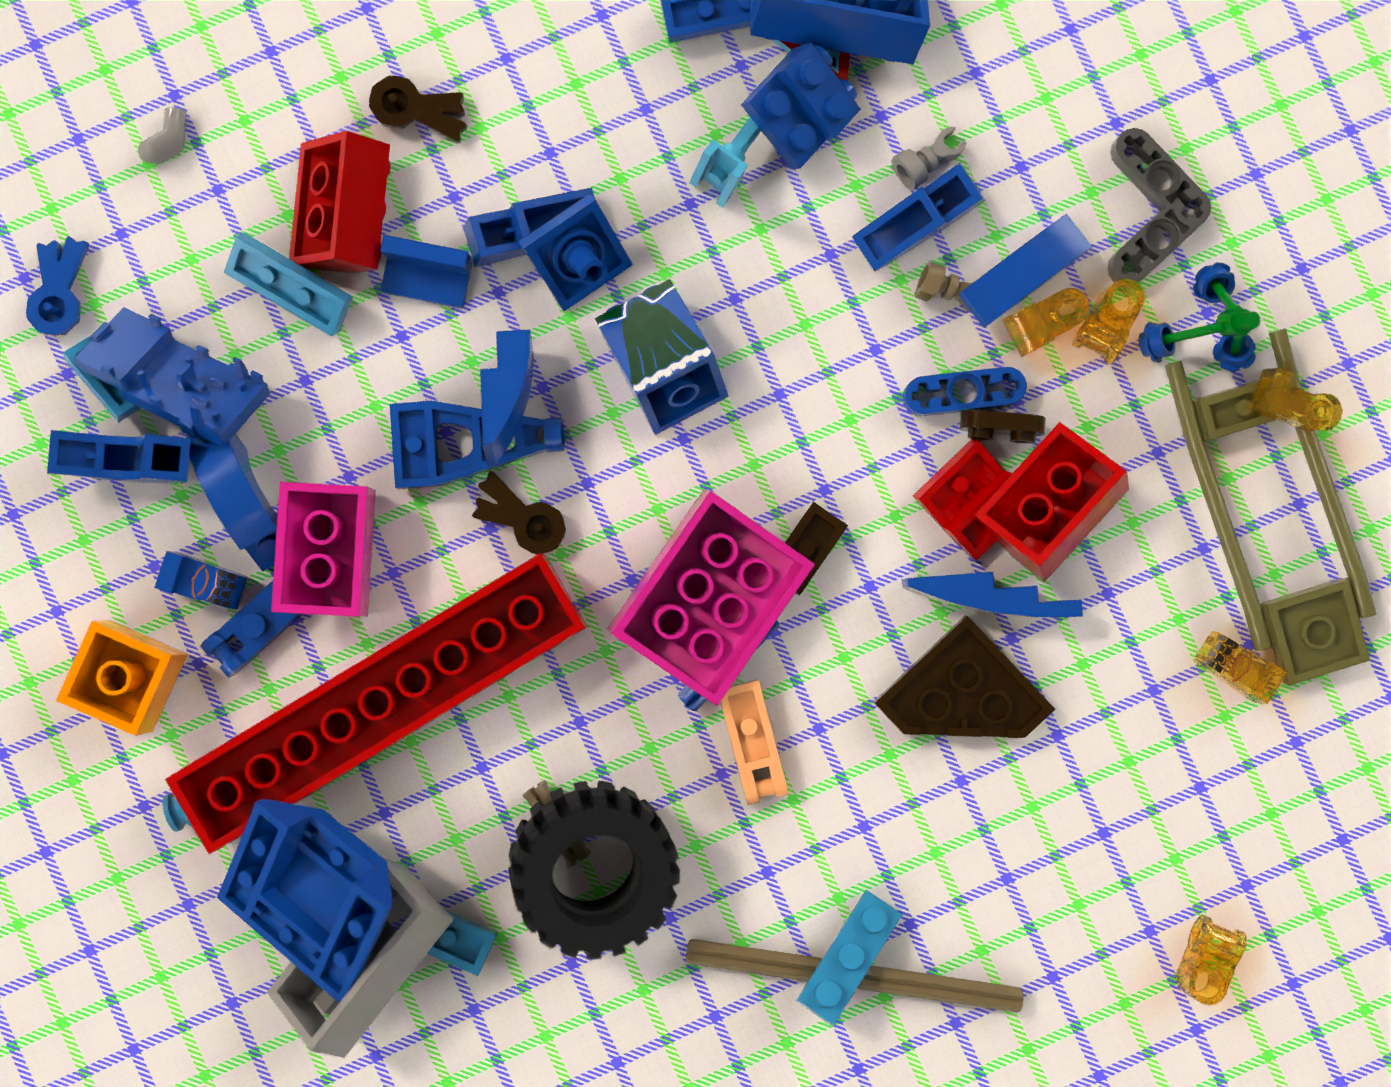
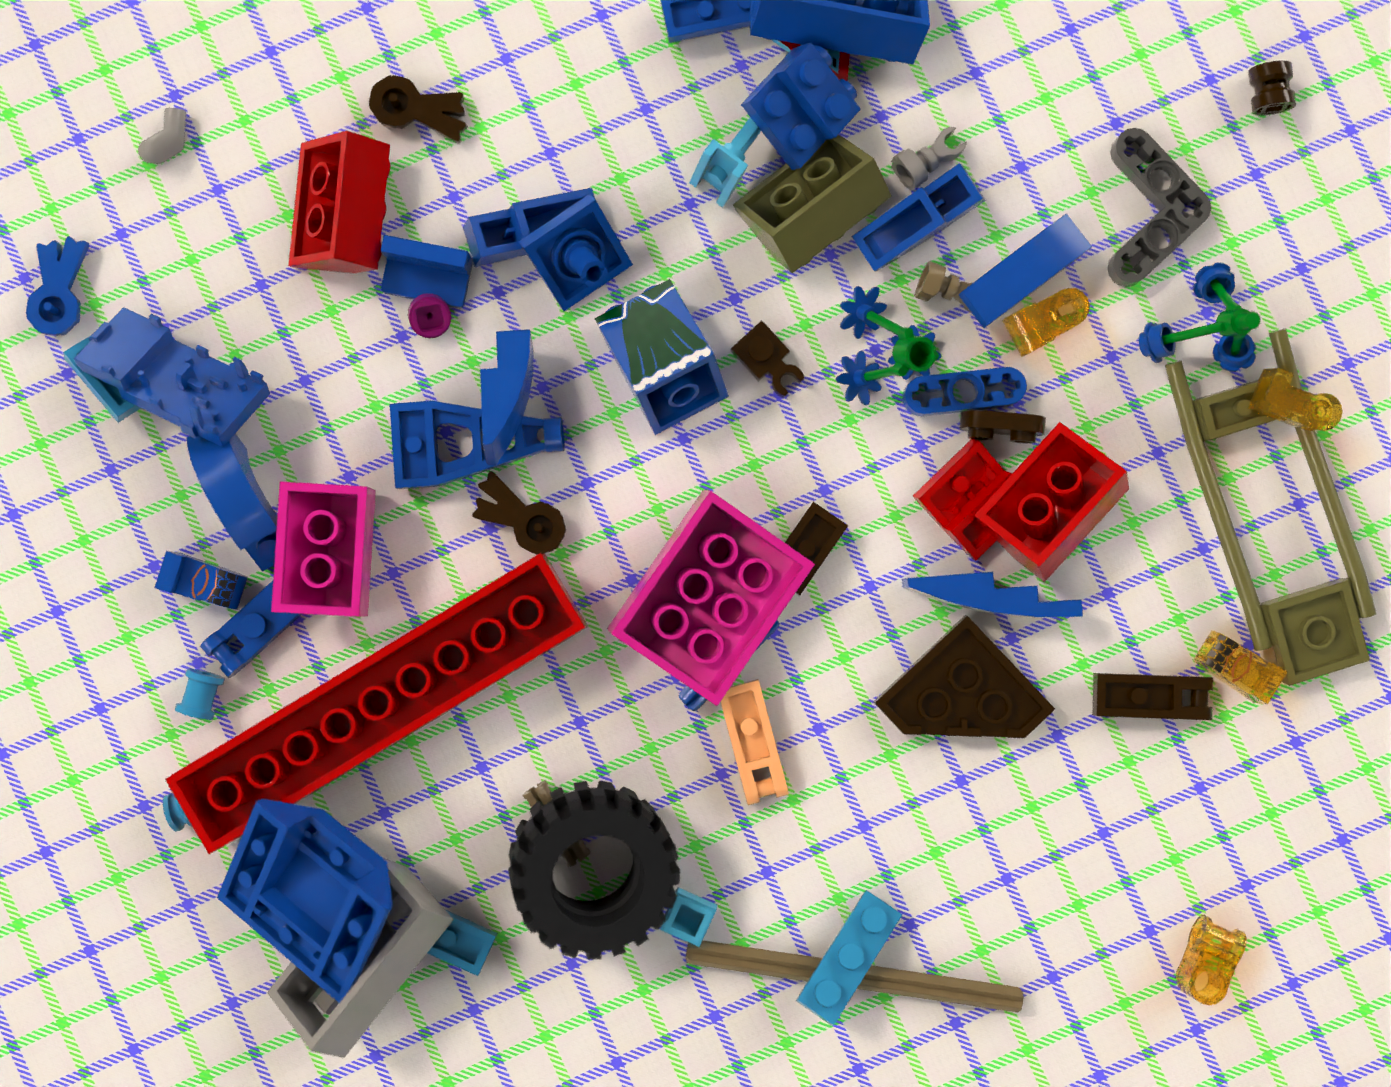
(119, 457): blue arch -> none
(121, 677): light orange brick -> none
(199, 694): none -> dark azure bush
(288, 284): dark azure plate -> none
(429, 315): none -> magenta tile
(689, 917): none -> medium azure brick
(763, 354): none -> dark brown plate
(815, 205): none -> olive slope
(908, 354): none -> plant
(1107, 327): clear yellow piece -> none
(1150, 696): none -> dark brown plate
(1272, 88): none -> dark brown wheel

